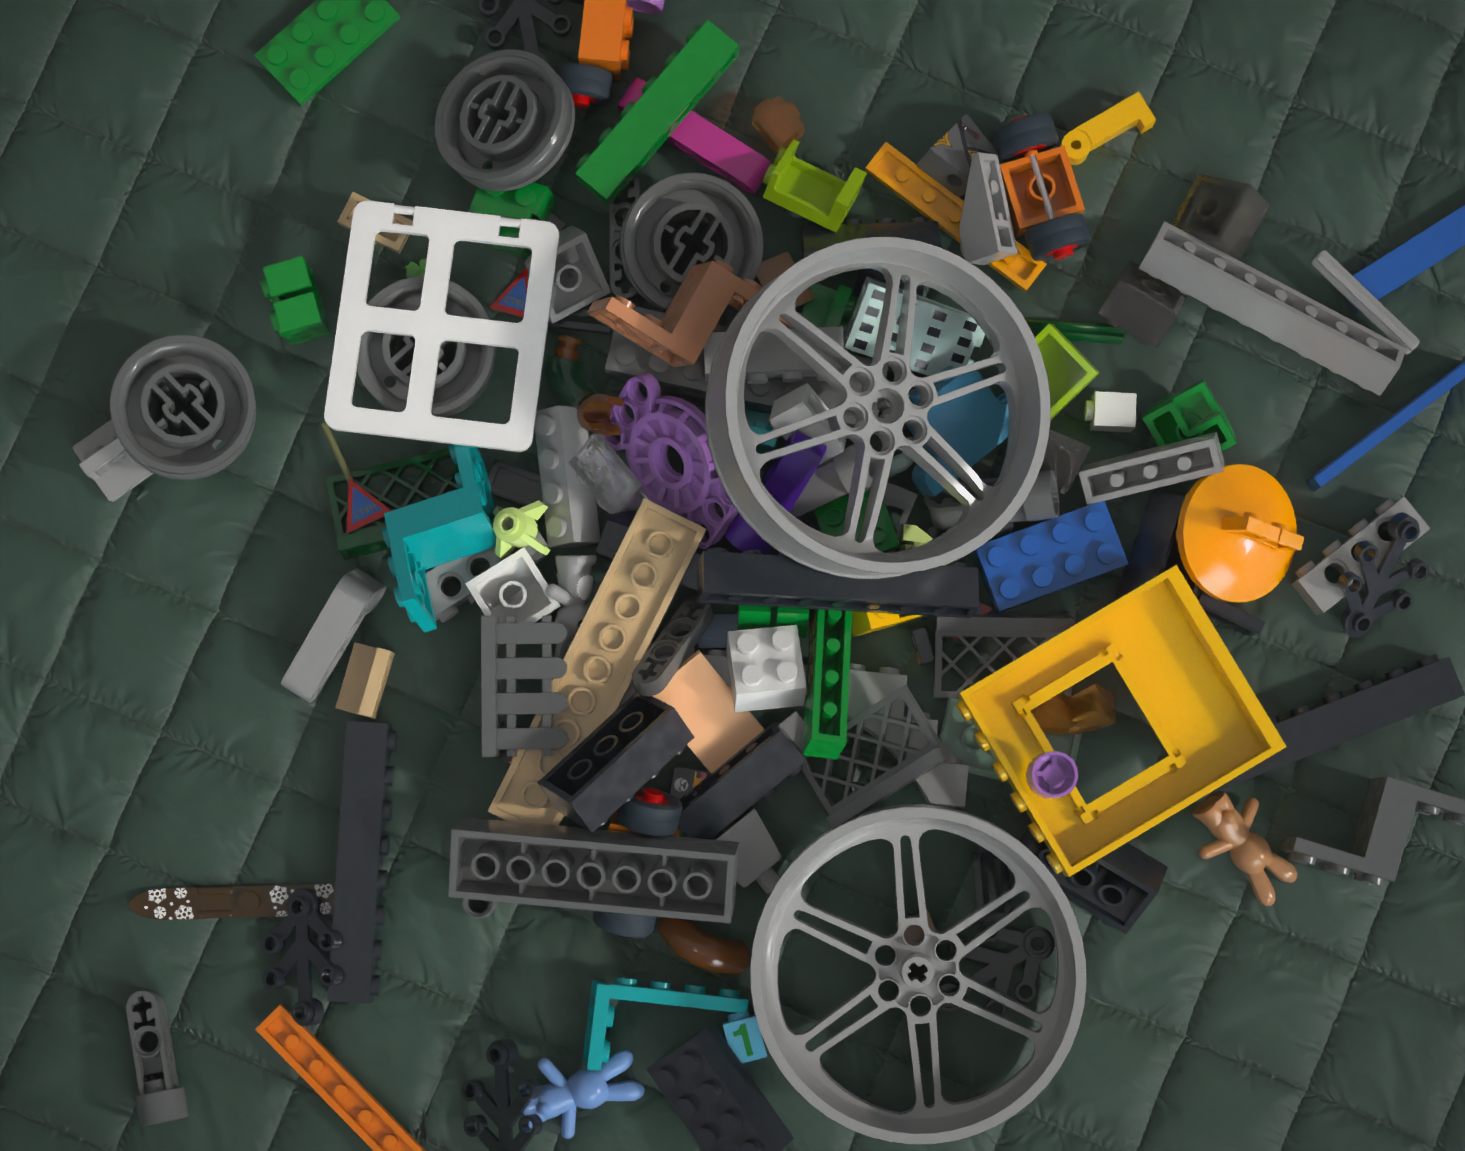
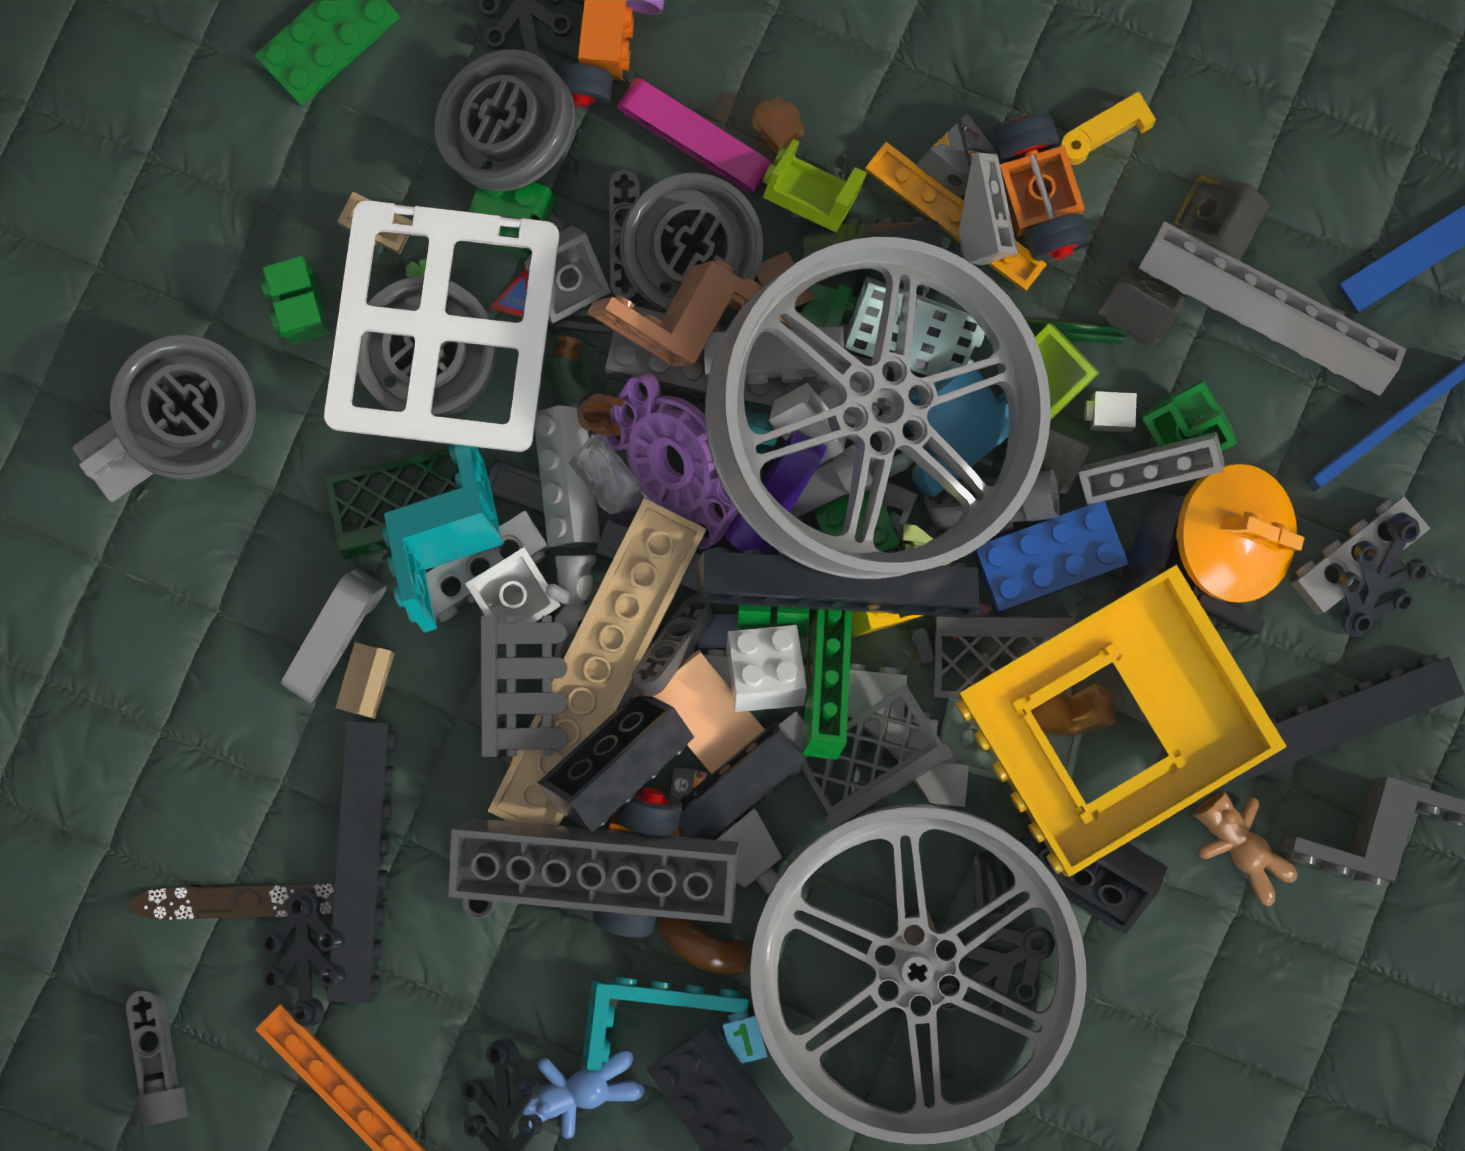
(362, 506): piece -> none
(518, 528): yellowish green brick -> none
(657, 112): green brick -> none
(1052, 775): medium lavender wheel -> none
(1364, 301): light grey axle -> none

